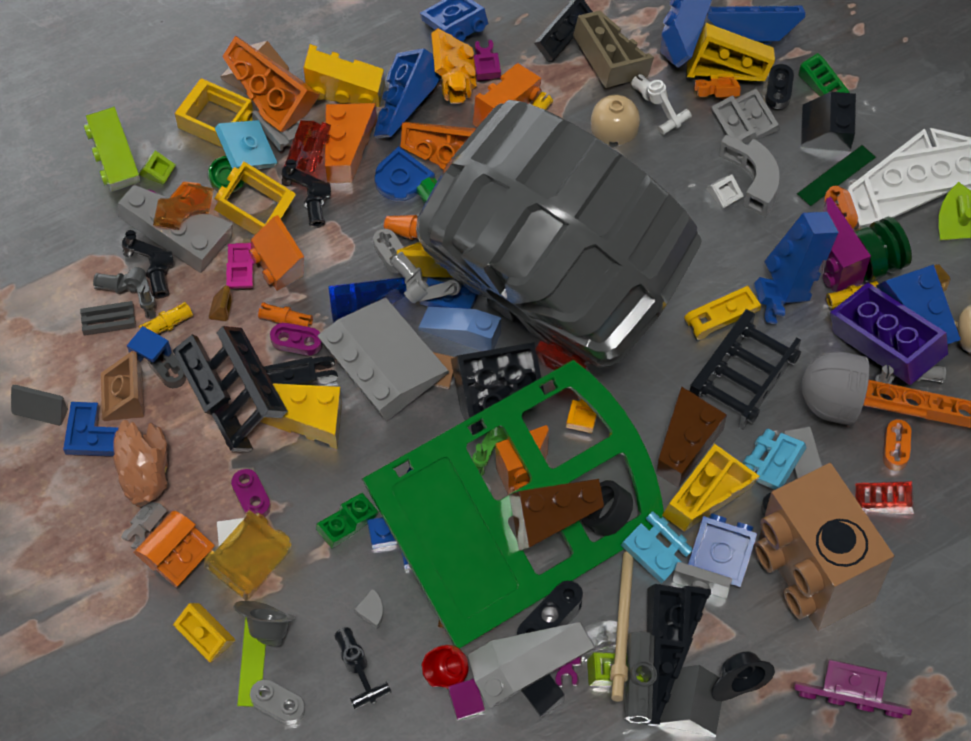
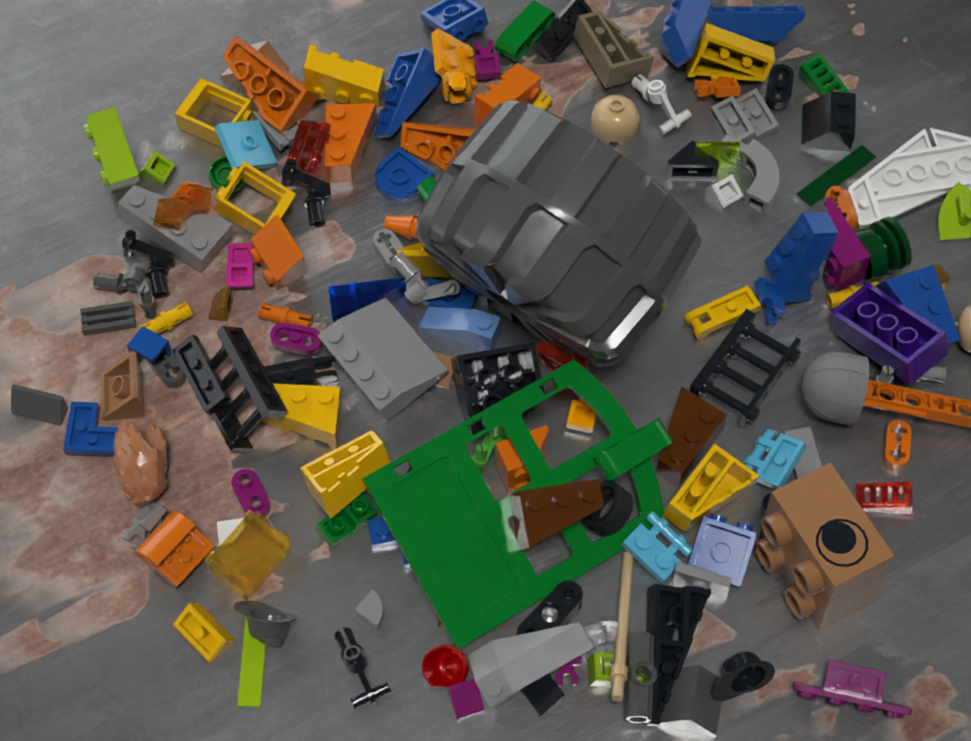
(275, 702): light grey plate -> none
(338, 475): none -> yellow wedge
(524, 31): none -> green beam
(633, 449): none -> green beam
(687, 166): none -> black slope
(725, 152): none -> clear neon green piece

